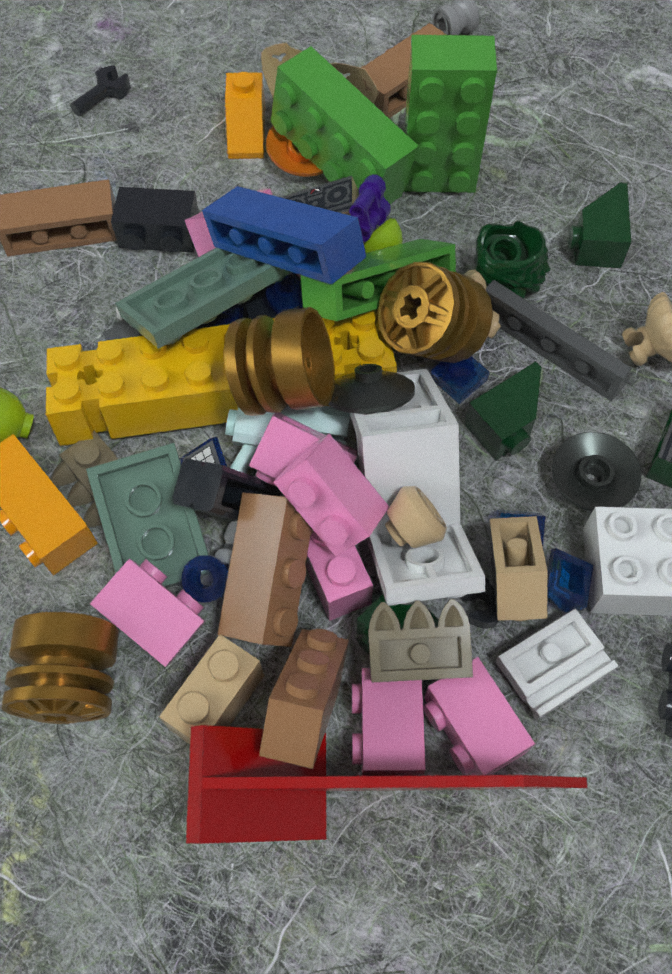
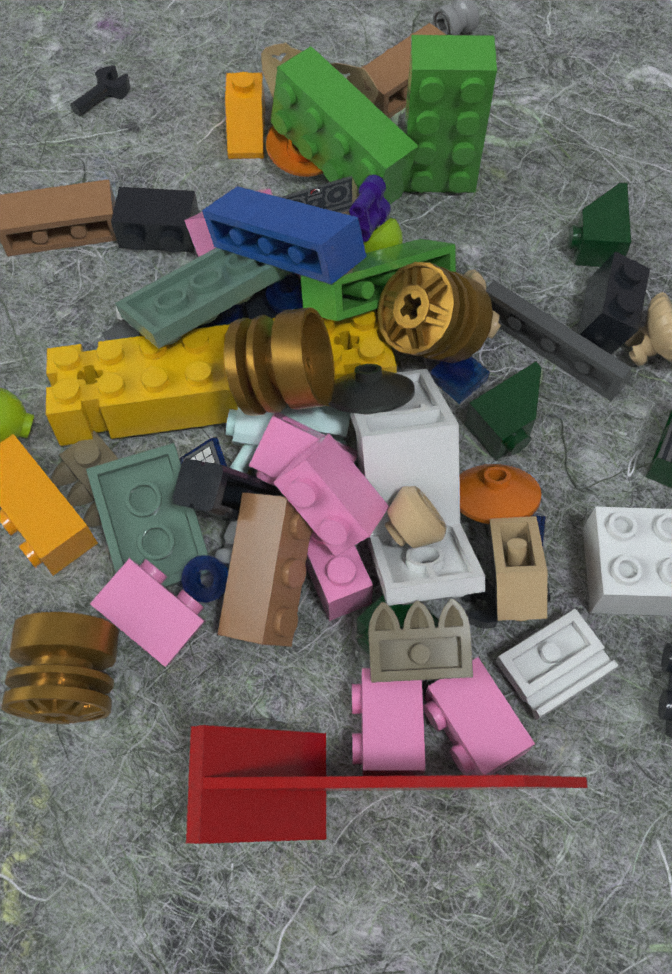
(213, 689): tan brick -> none
(304, 698): medium nougat brick -> none
(498, 492): none -> orange dish
(512, 256): dark green hair -> none
(568, 580): clear blue slope -> none
(600, 456): pearl dark grey dish -> none
(614, 302): none -> black brick

